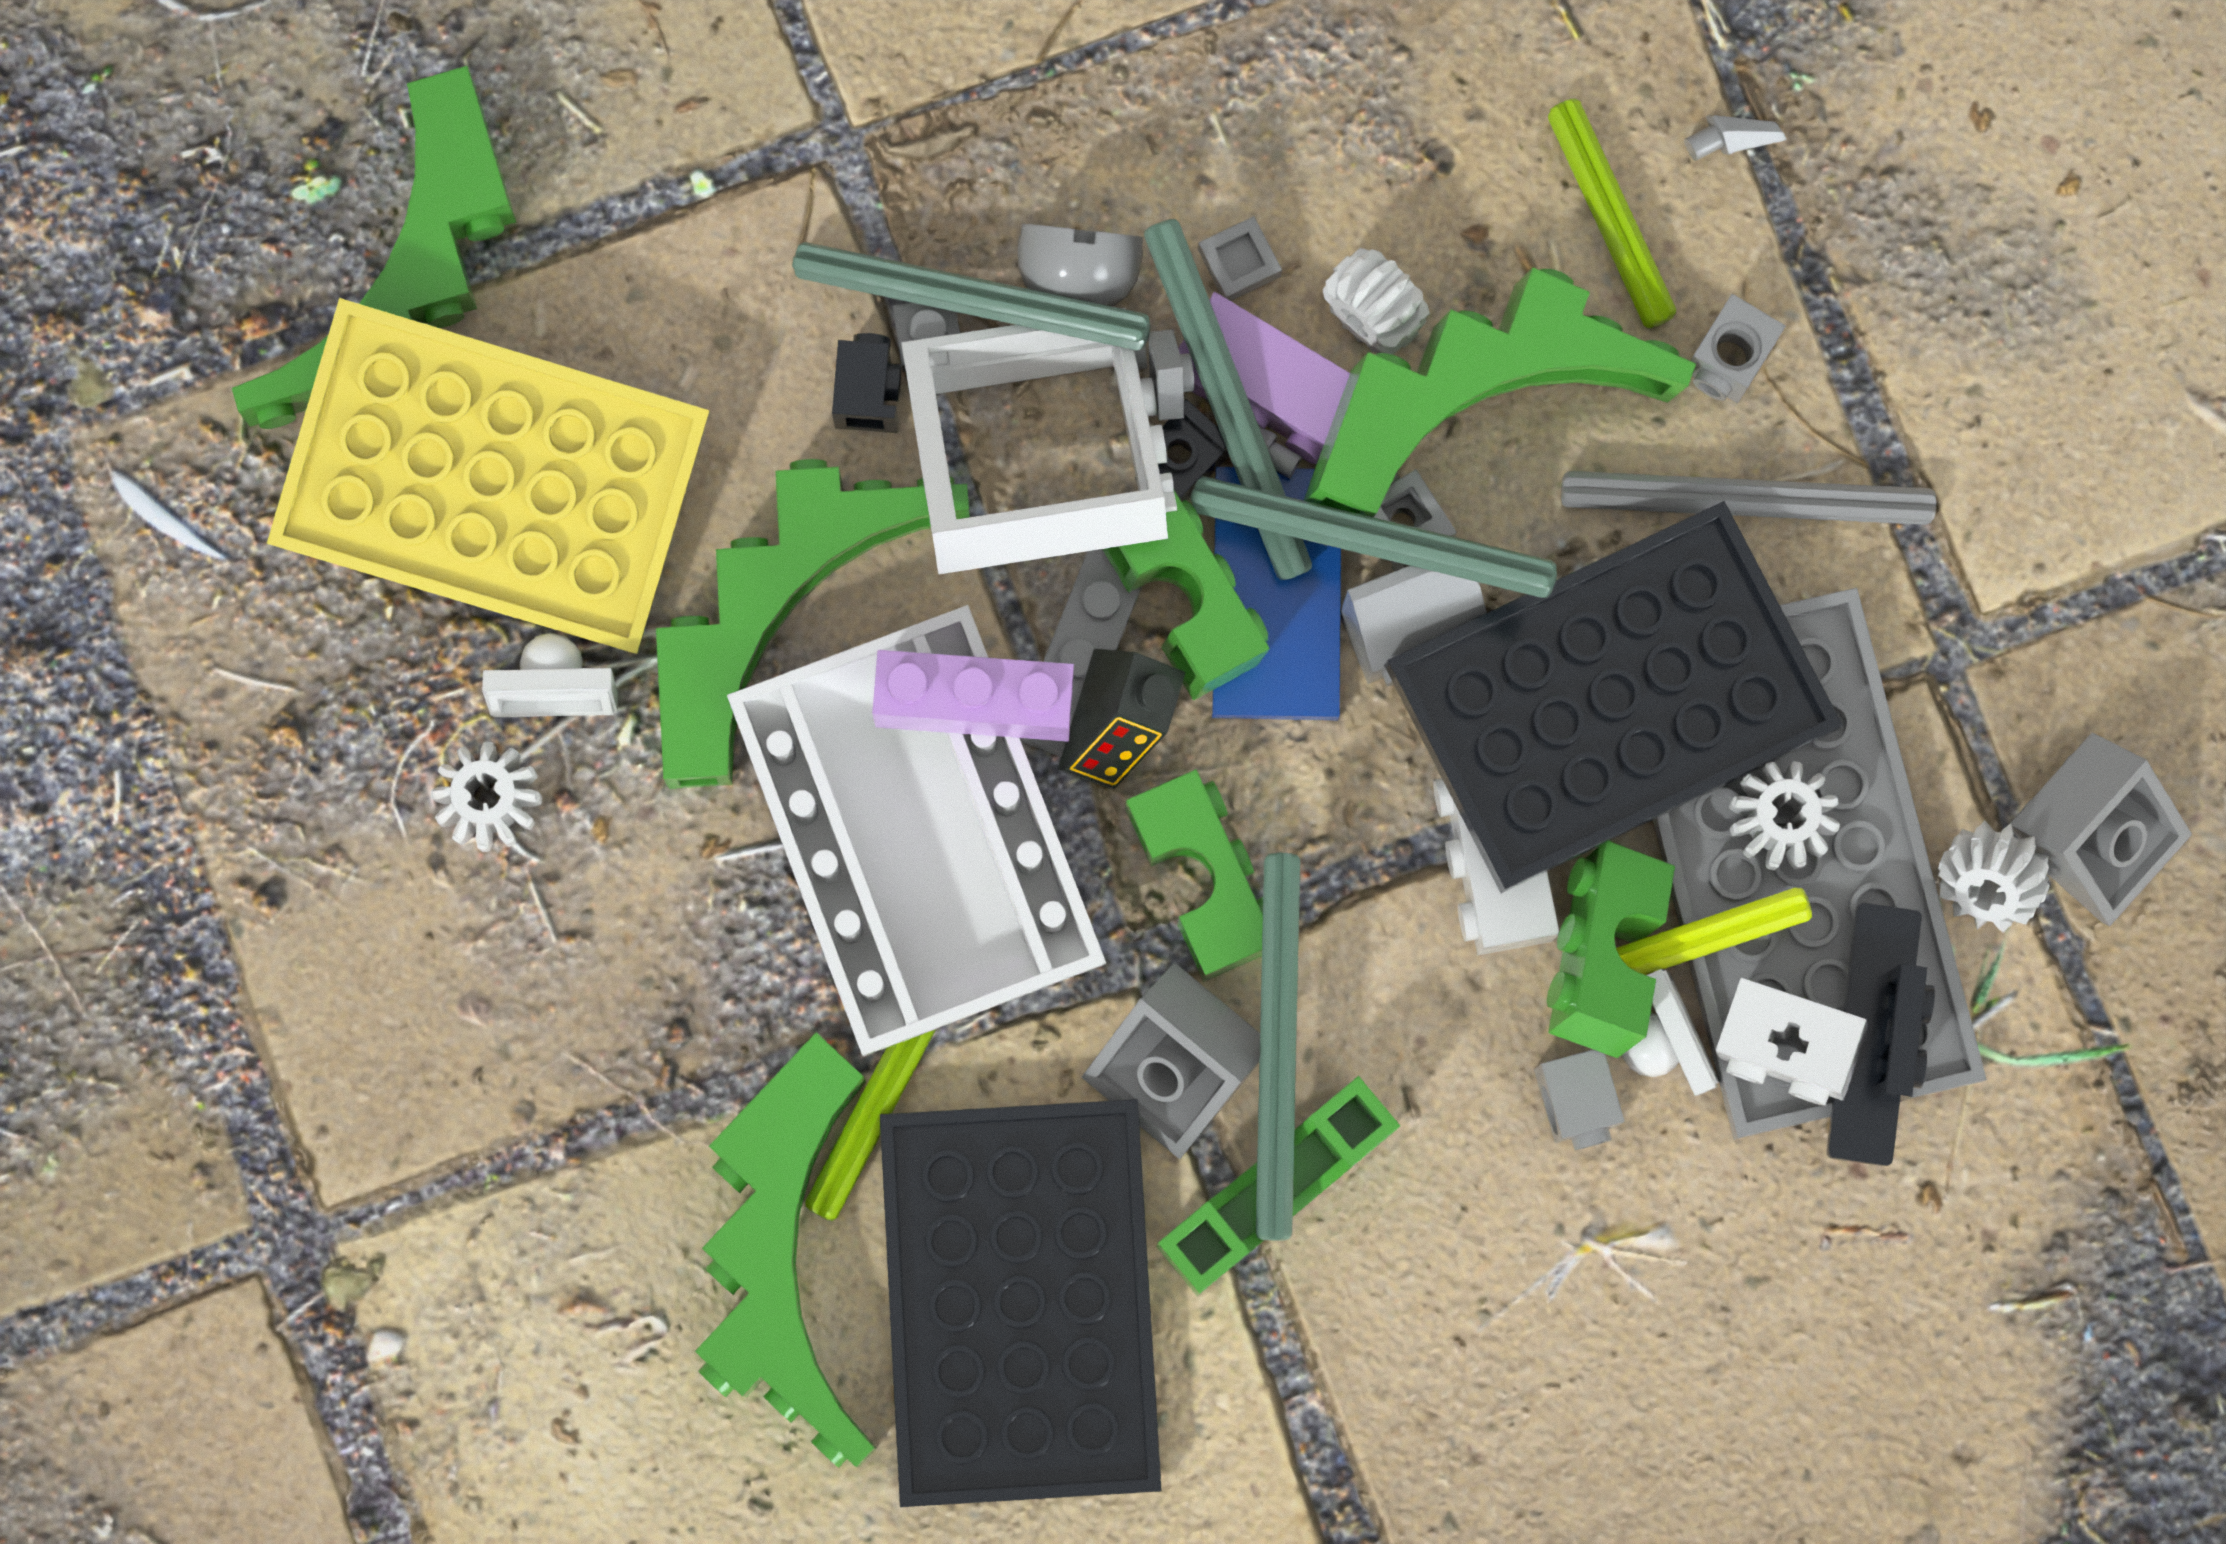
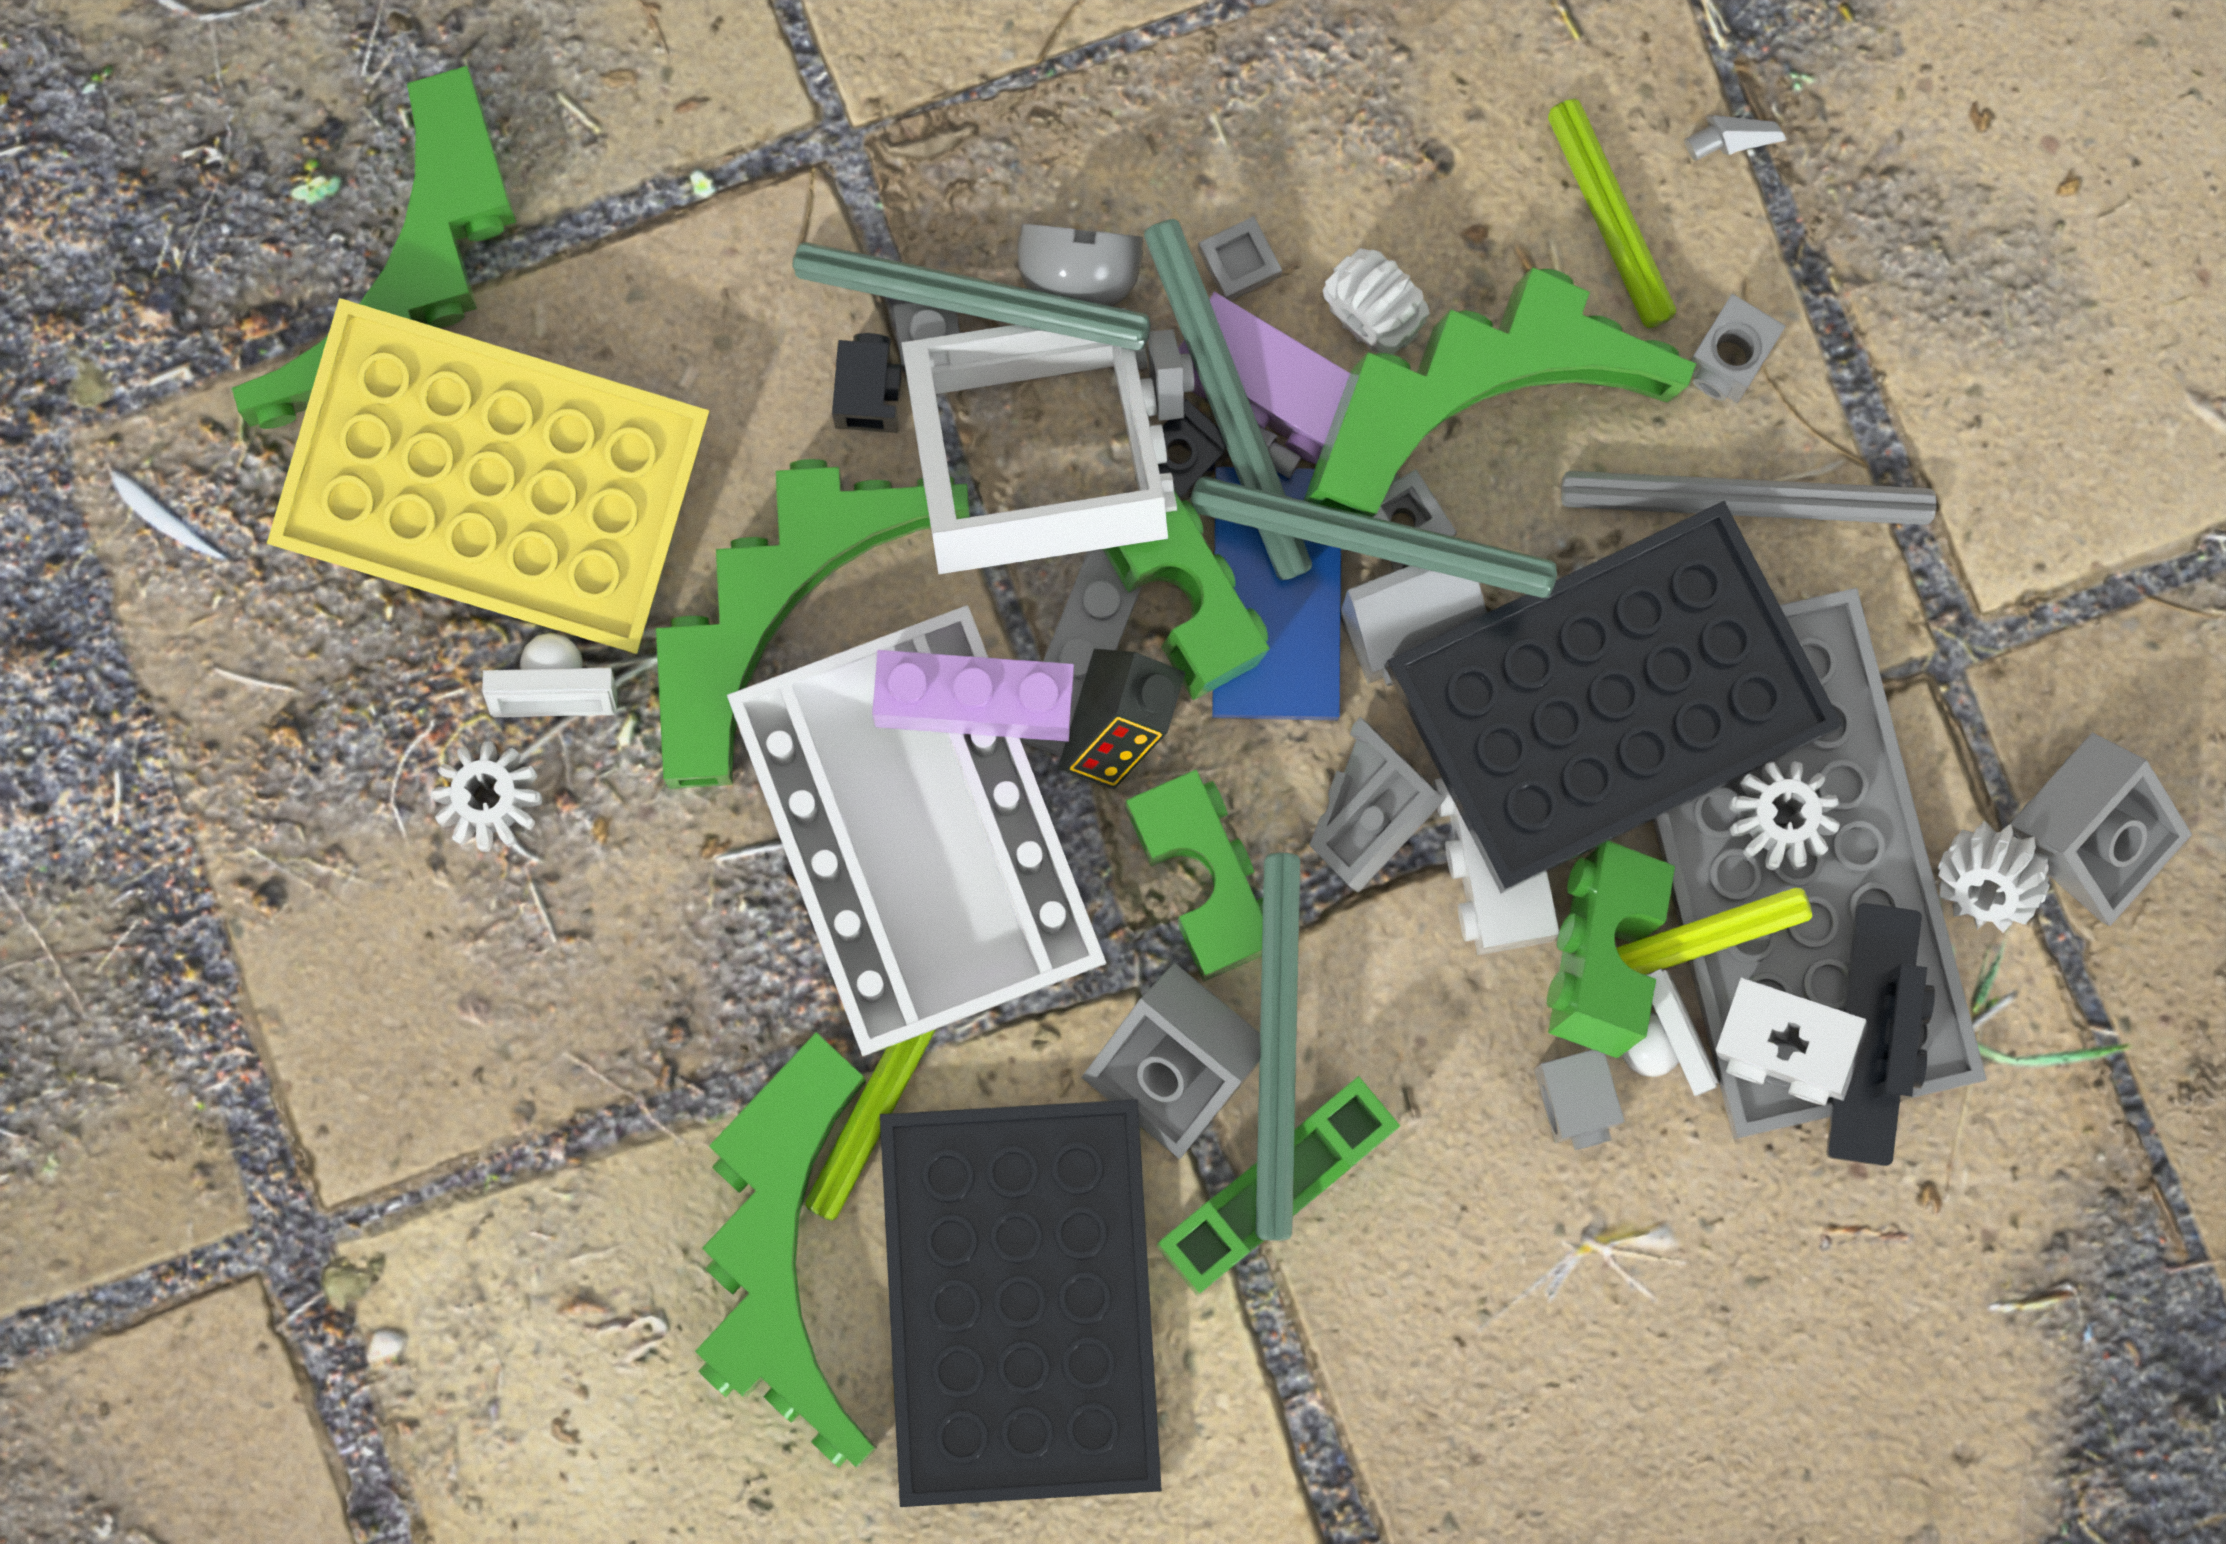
(1371, 808): none -> light grey wing

